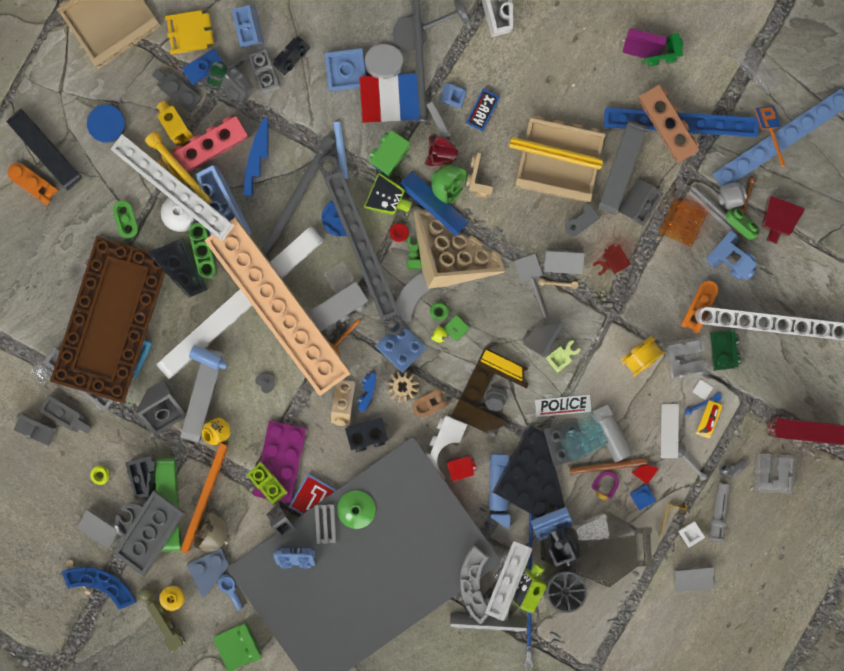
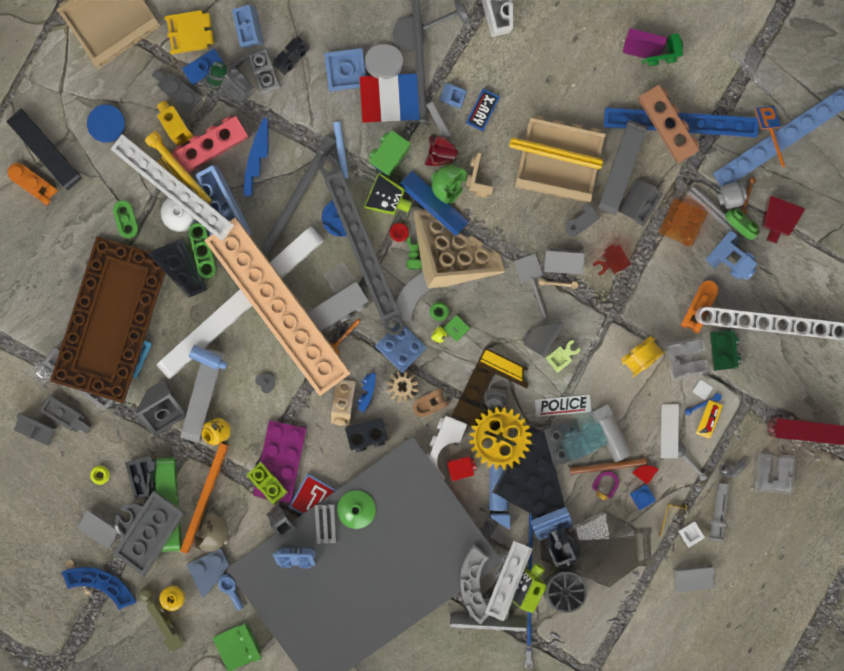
(493, 454): none -> yellow gear

